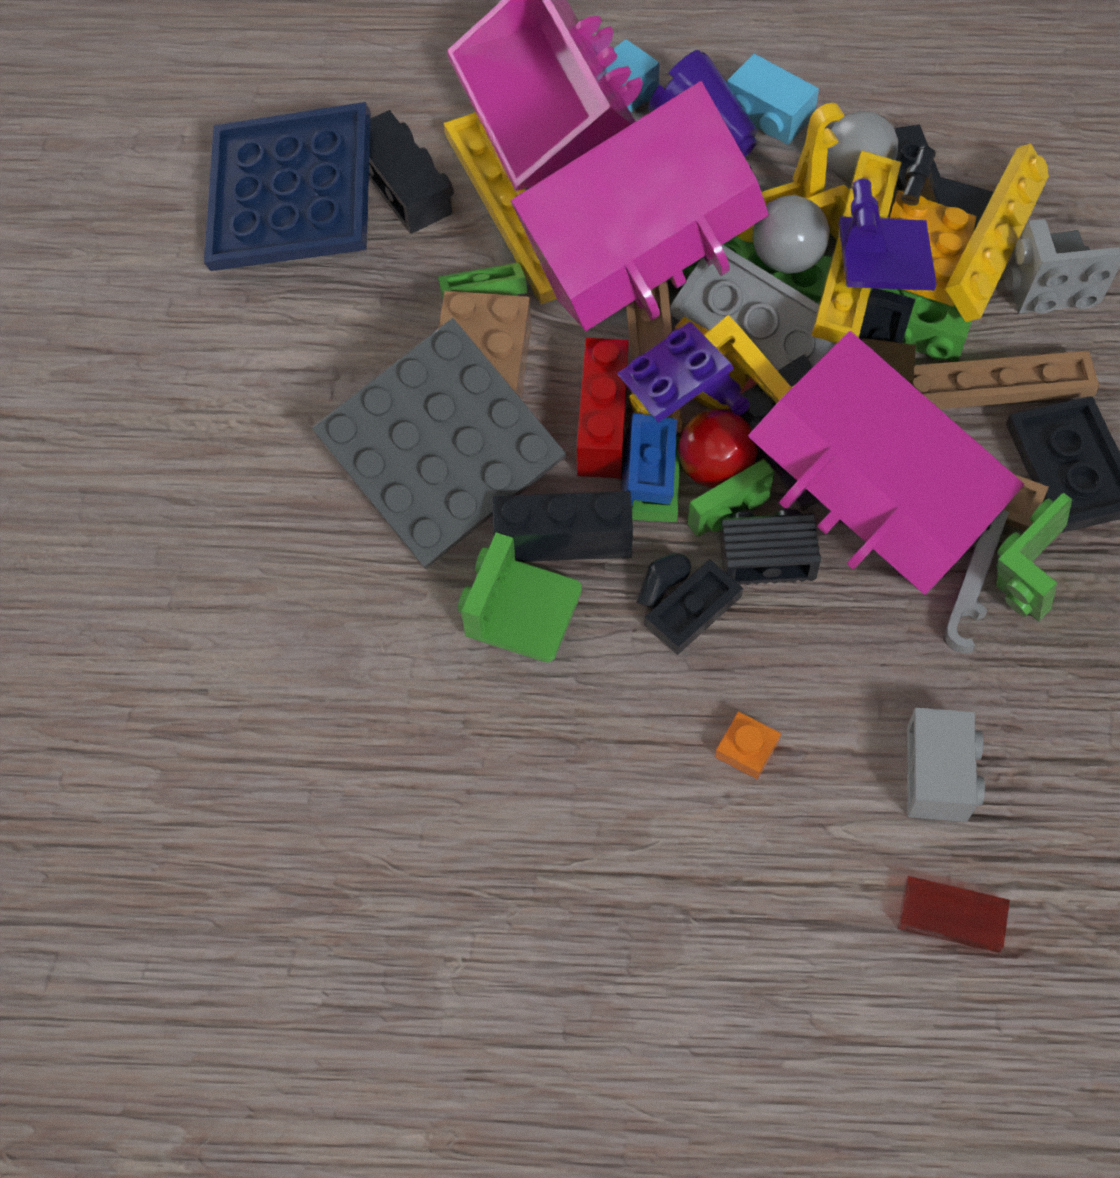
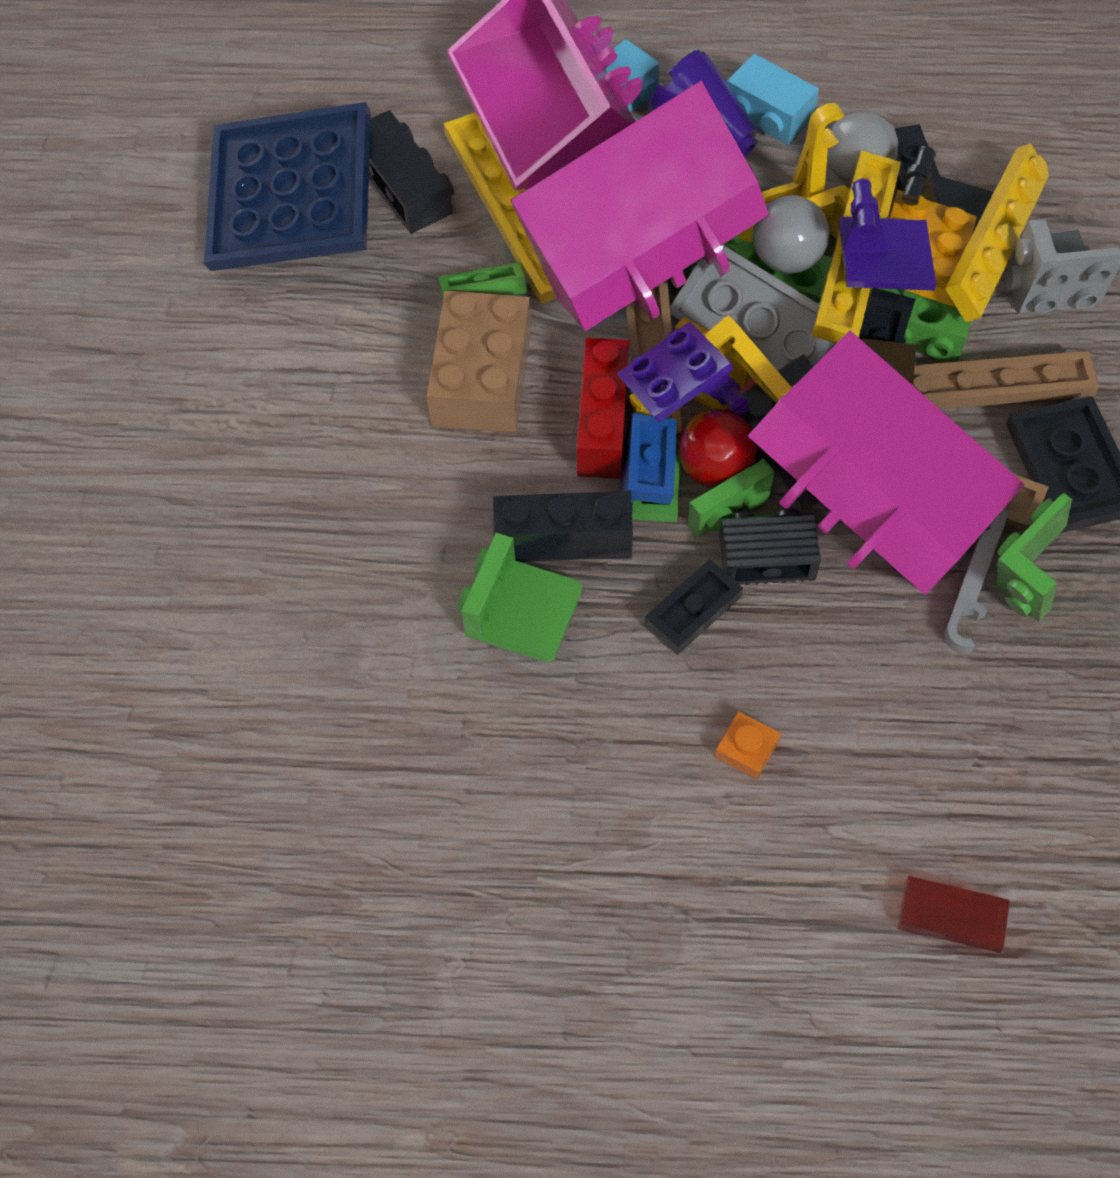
(438, 442): dark grey plate -> none
(661, 575): black arm -> none
(943, 765): light grey brick -> none

